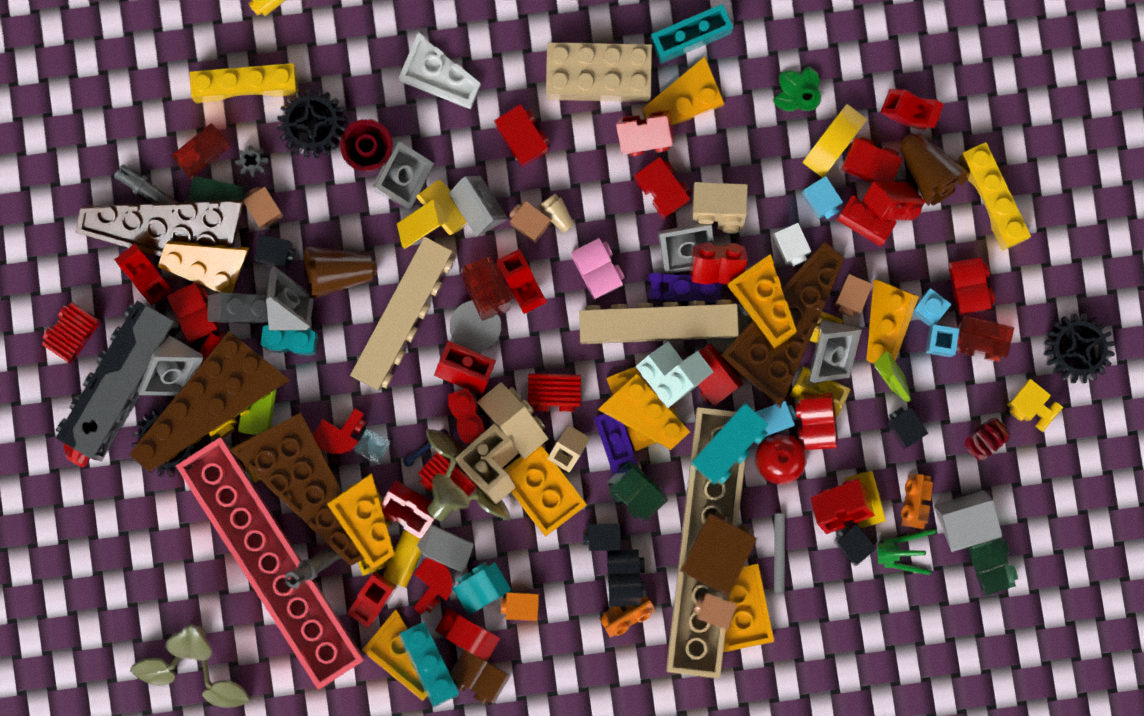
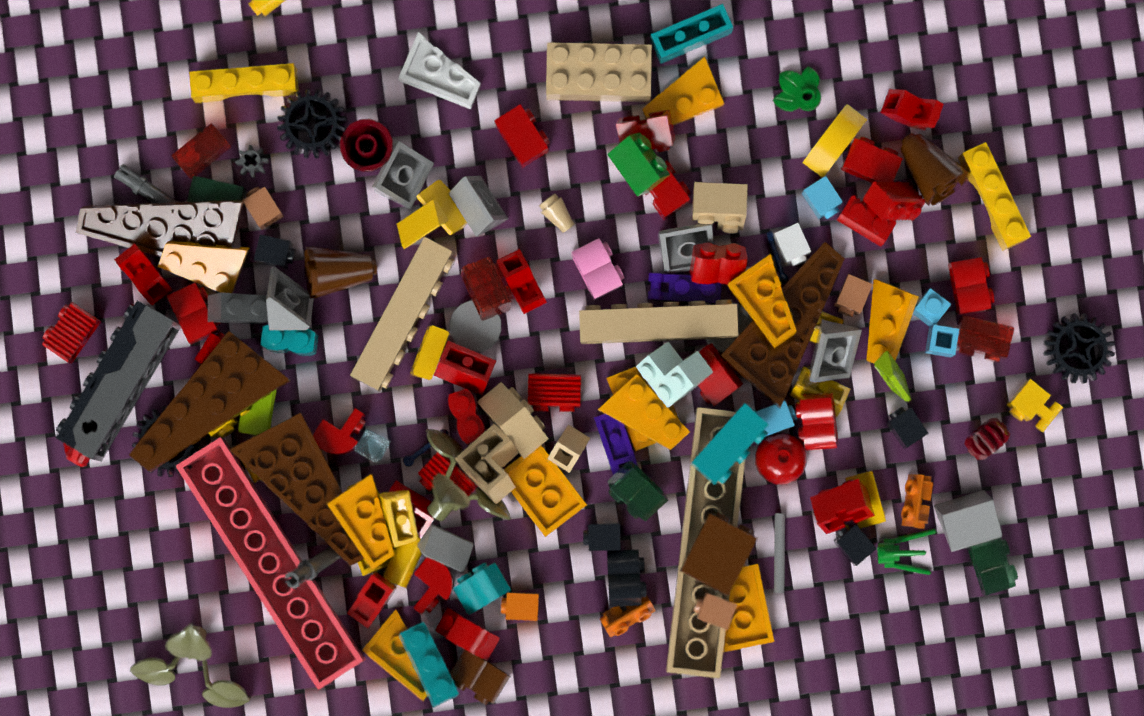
(170, 369): light grey slope -> none
(399, 517): none -> yellow slope
(429, 352): none -> yellow slope
(529, 221): nougat brick -> none
(639, 164): none -> green brick
(782, 277): none -> dark blue hinge

